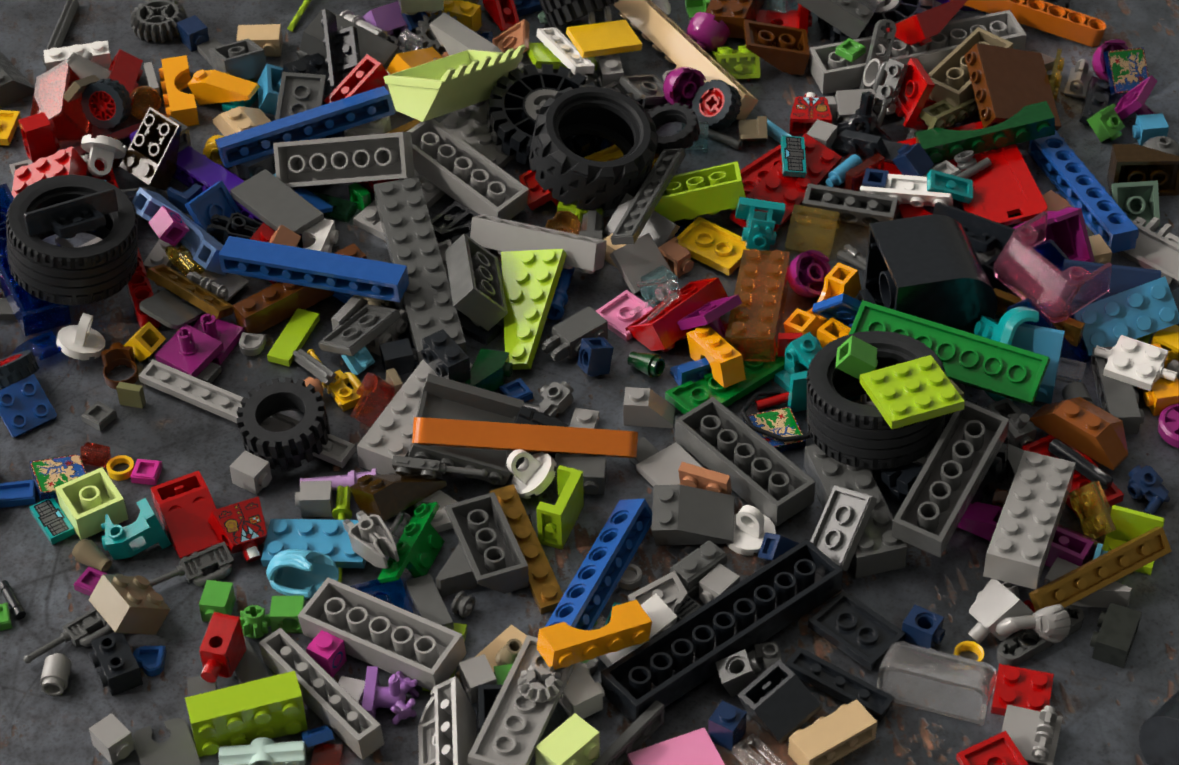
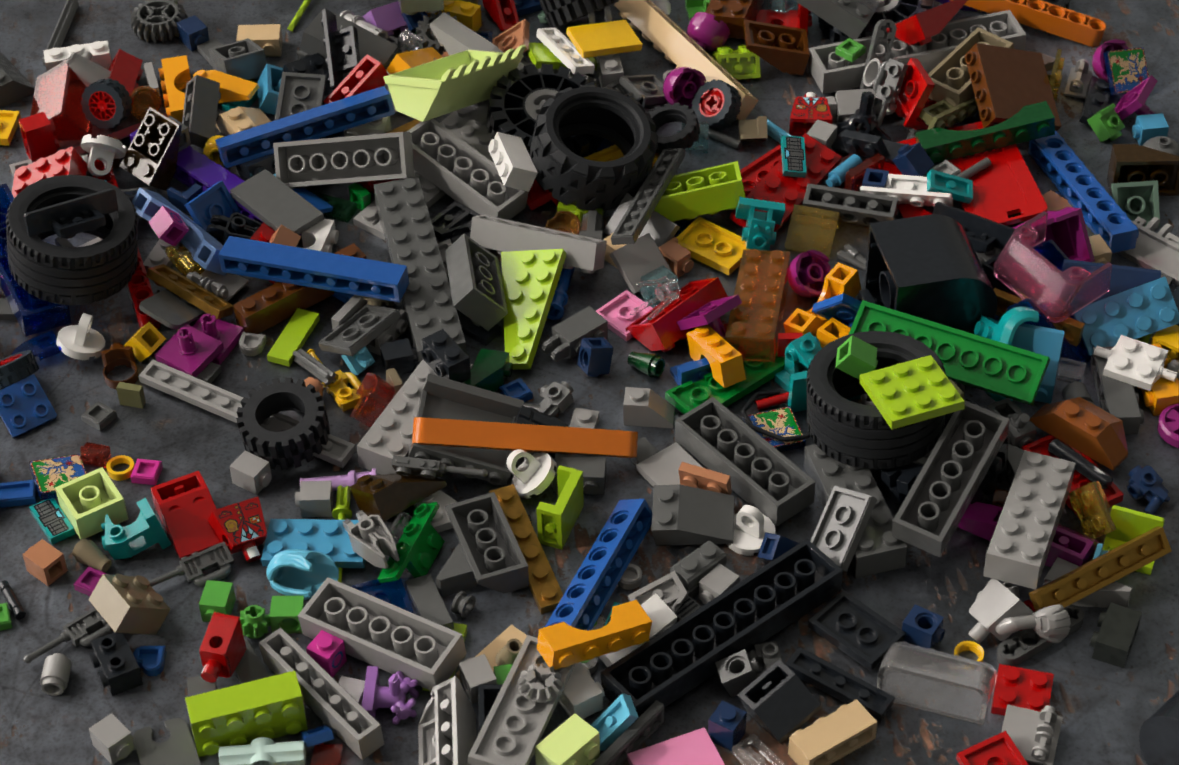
(45, 562): none -> nougat brick
(78, 87): dark tan tile -> none
(201, 109): none -> dark grey brick
(512, 161): none -> white brick
(615, 720): none -> medium azure plate
(965, 159): dark grey bush -> none

